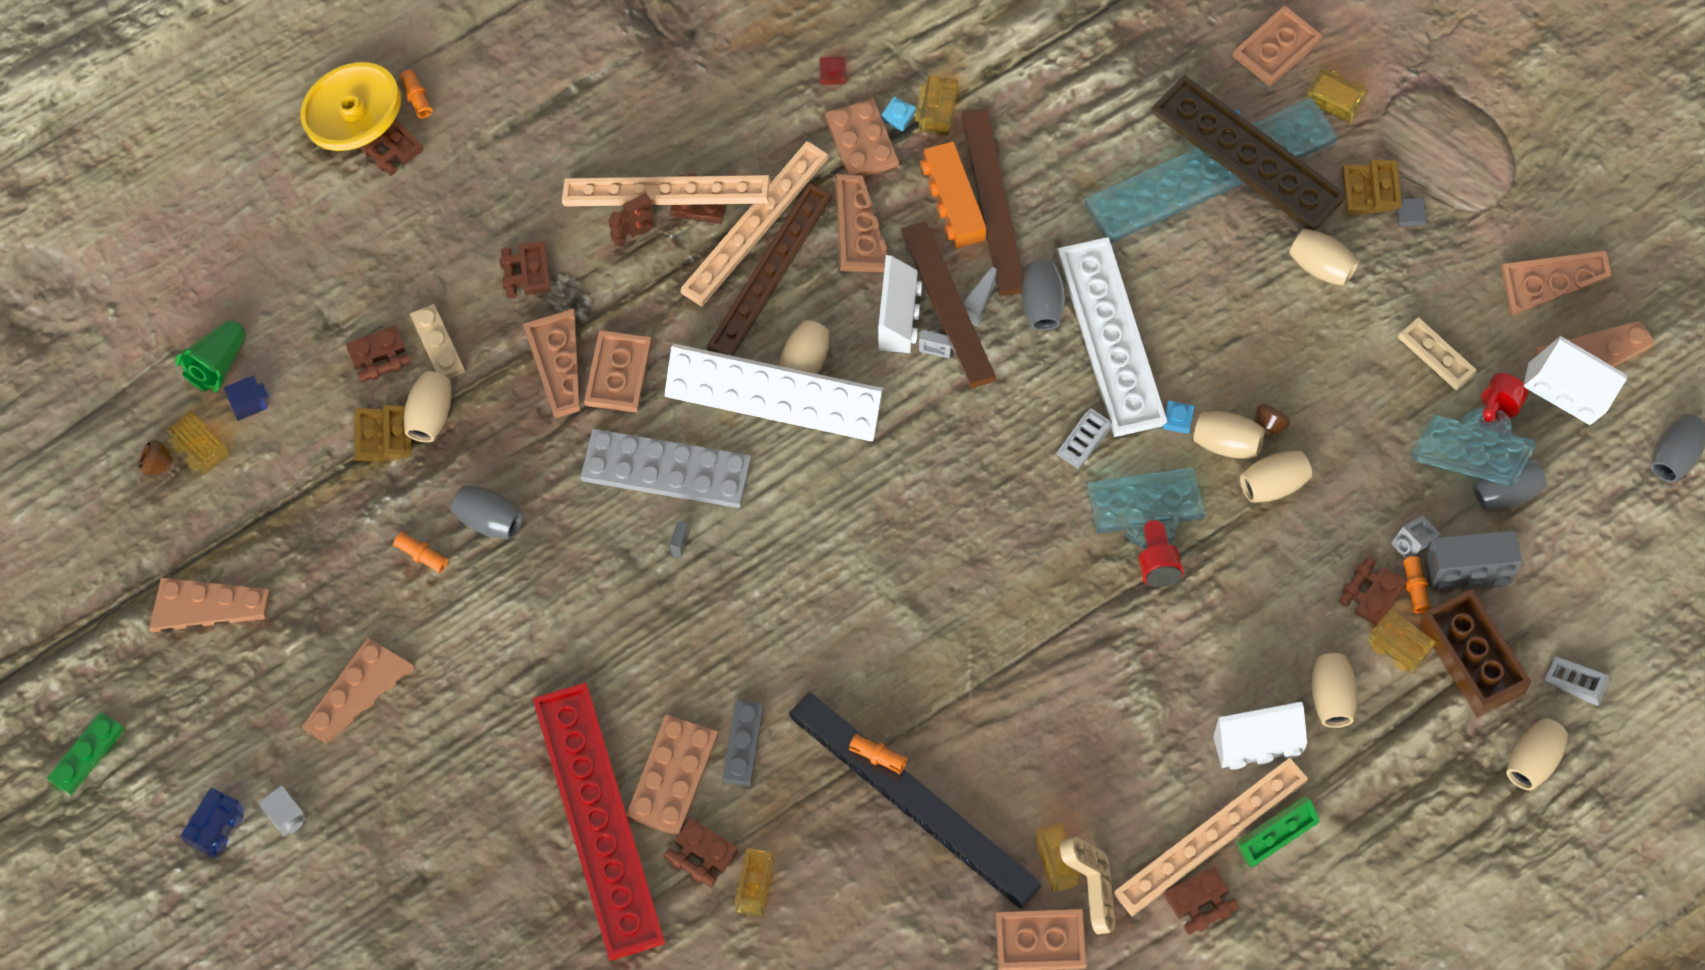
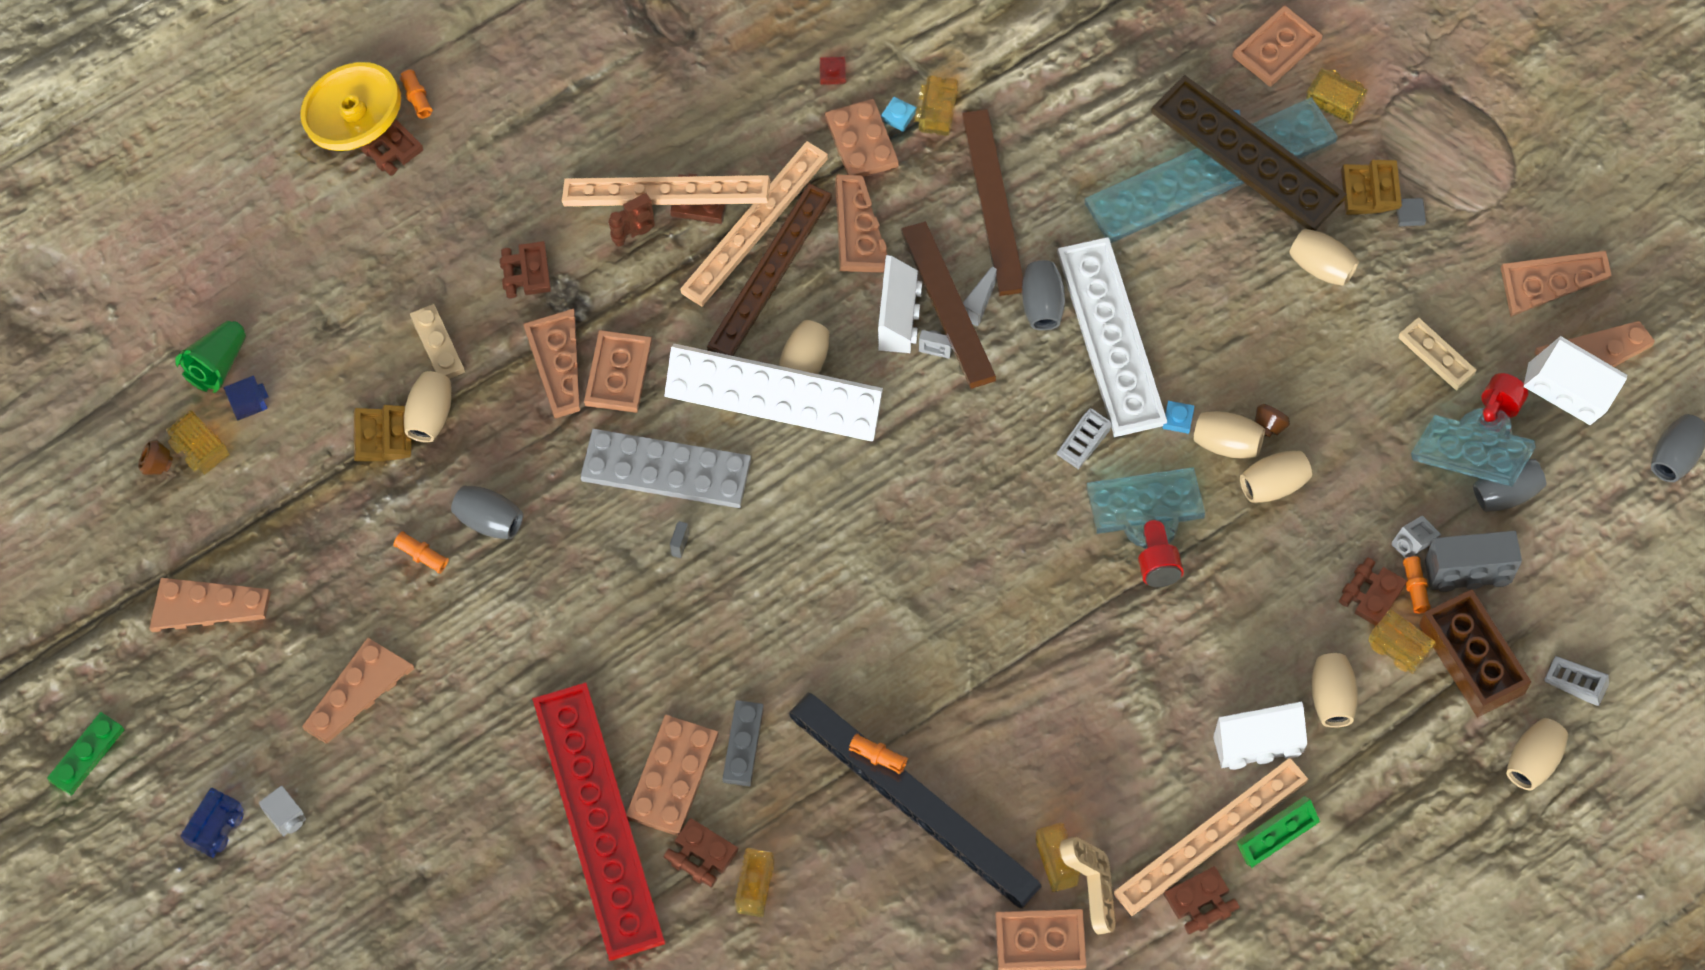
(375, 348): copper plate -> none
(954, 195): orange brick -> none

